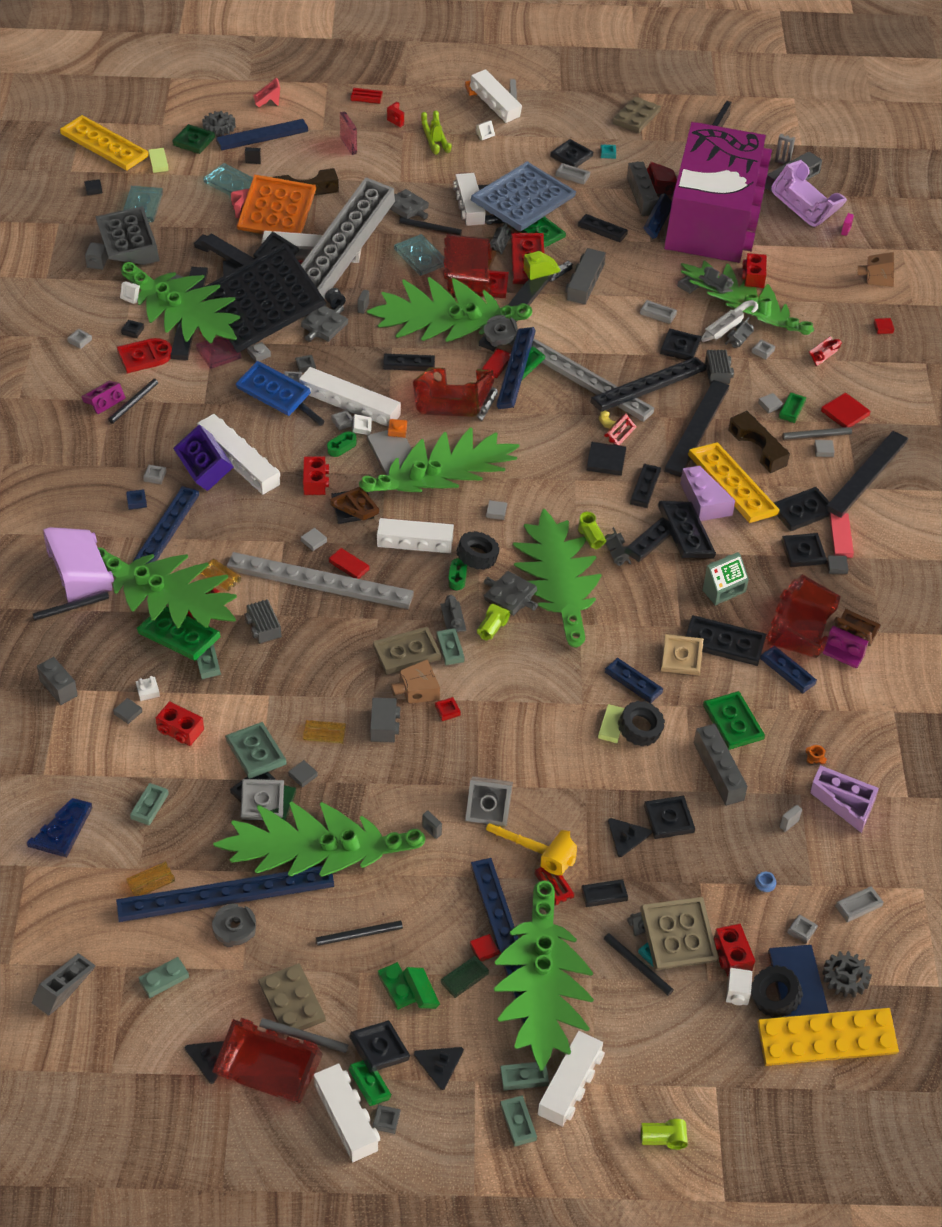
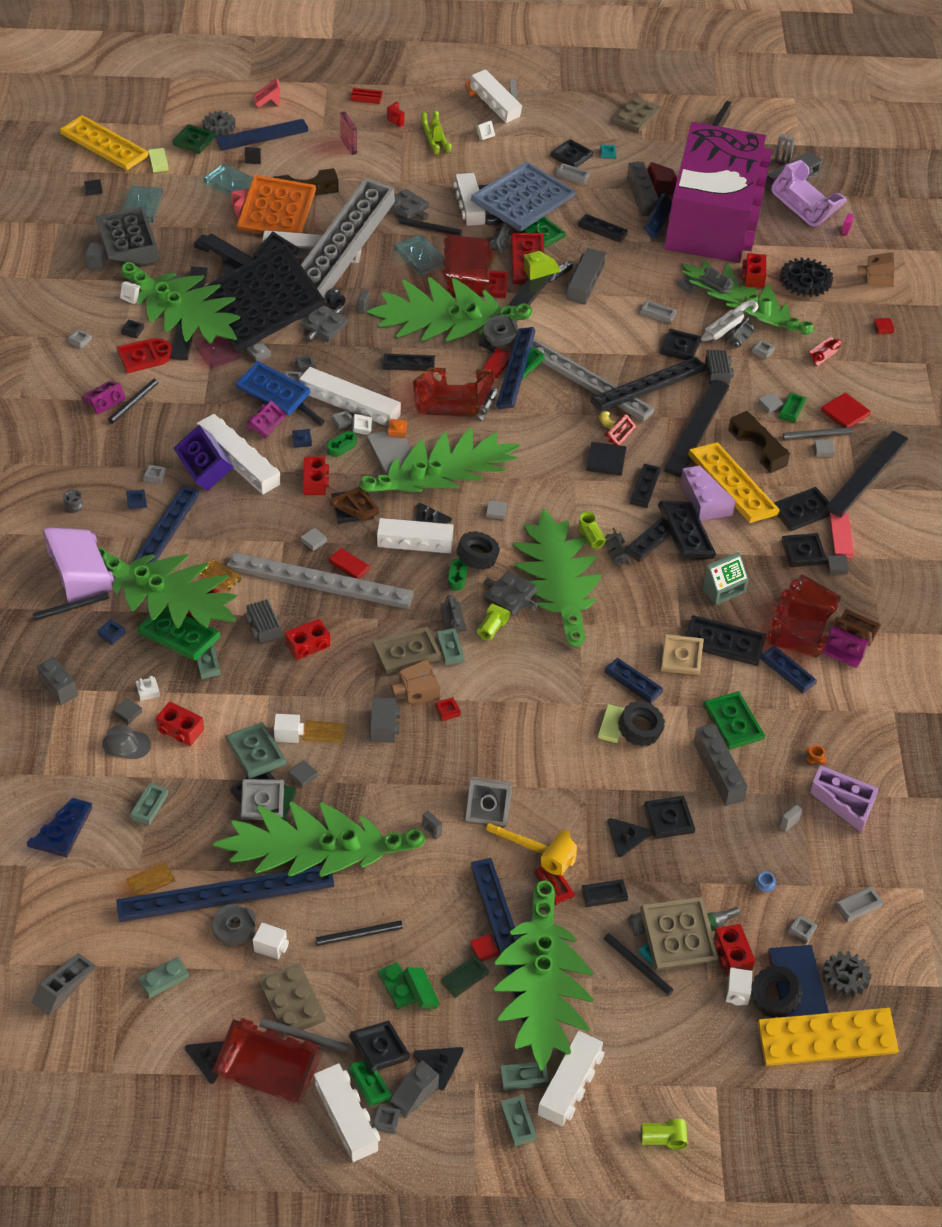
(73, 501): none -> dark grey wheel
(111, 631): none -> dark blue plate
(125, 742): none -> dark grey piece
(267, 420): none -> magenta bracket
(270, 941): none -> white brick
(288, 728): none -> white brick
(302, 438): none -> dark blue plate
(307, 639): none -> red brick
(415, 1088): none -> dark grey slope
(427, 514): none -> black piece
(717, 919): none -> dark grey piece
(806, 277): none -> black gear

